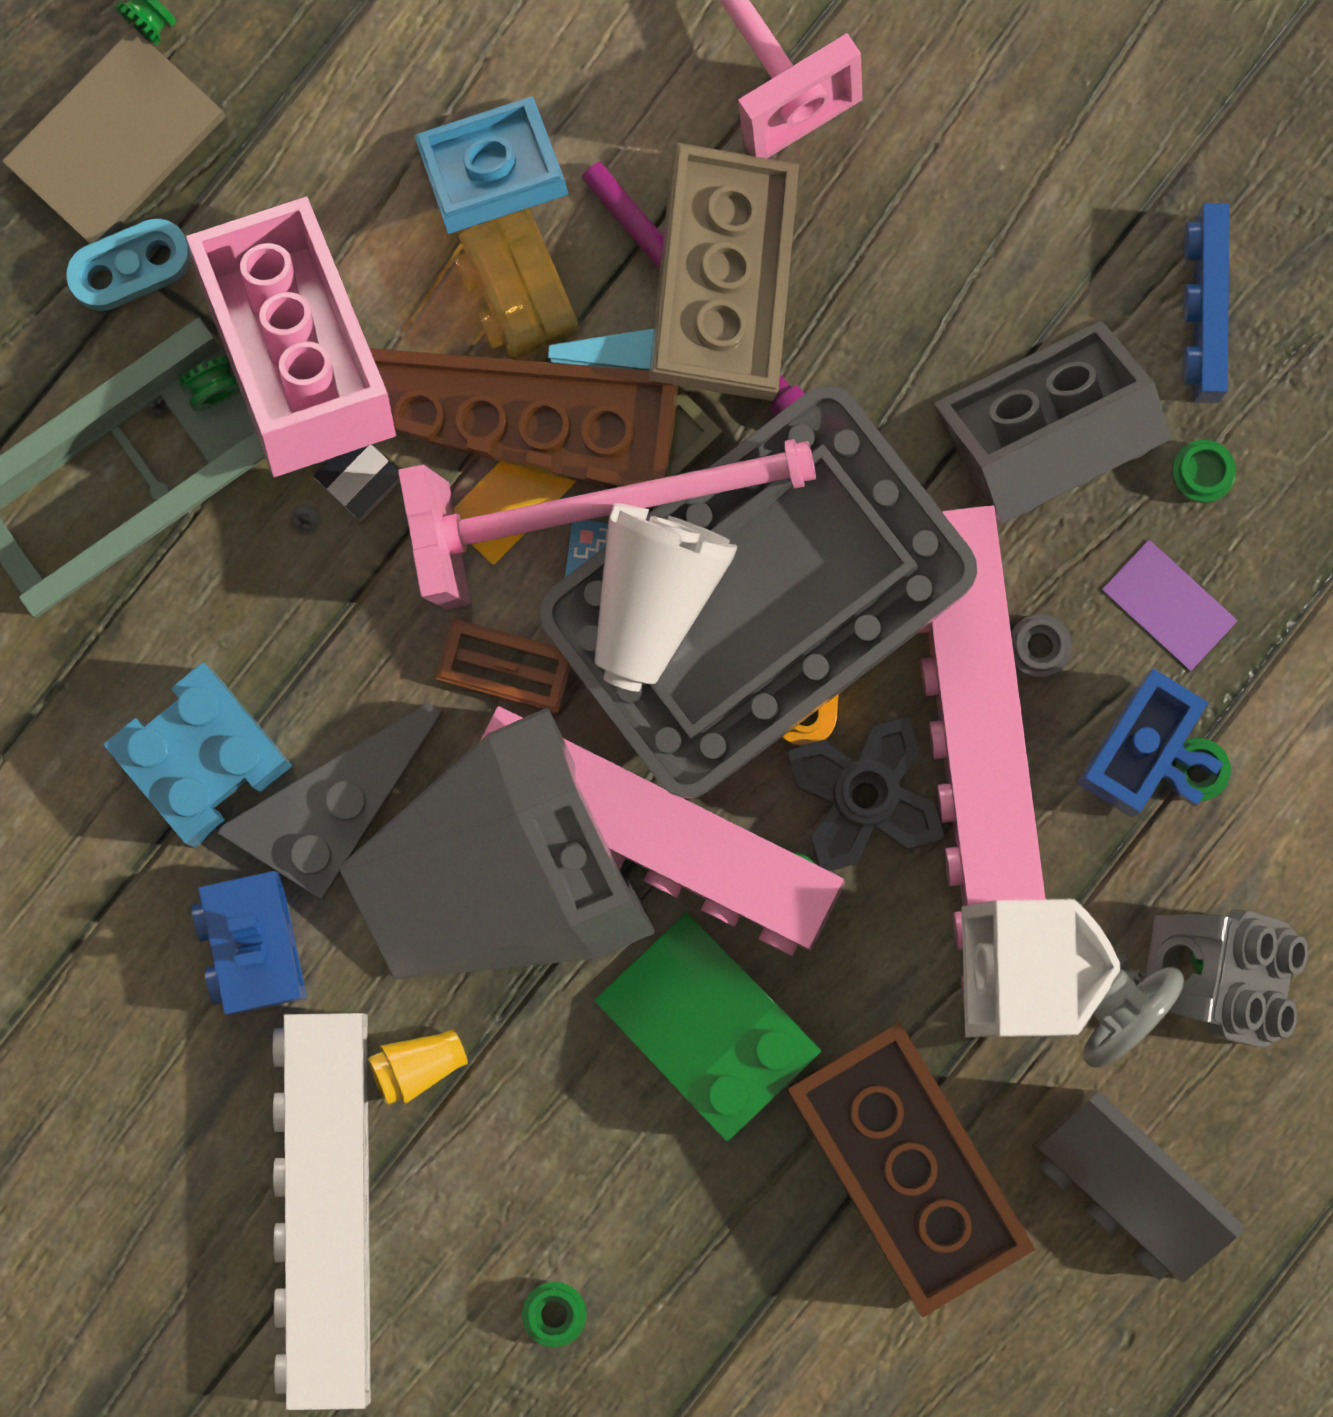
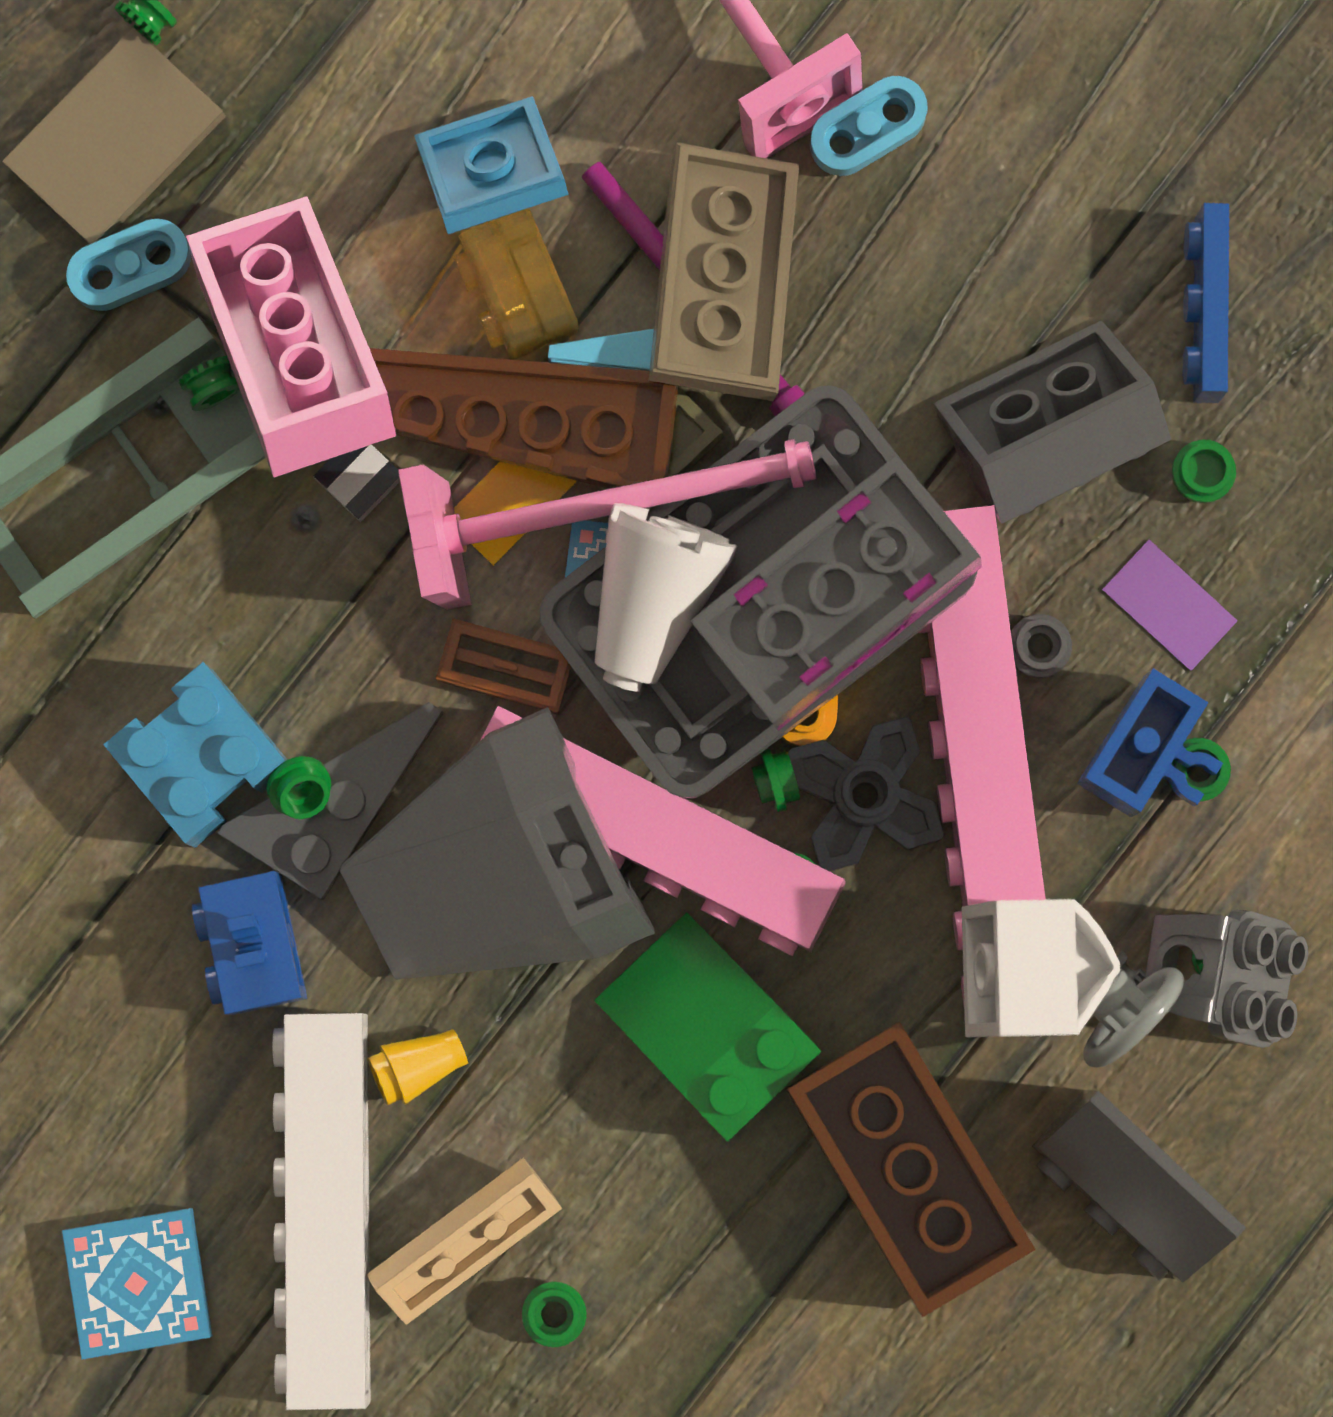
(137, 1283): none -> dark azure tile
(305, 799): none -> green plate
(464, 1241): none -> tan plate
(776, 780): none -> green plate
(837, 592): none -> dark grey piece
(866, 127): none -> medium azure plate

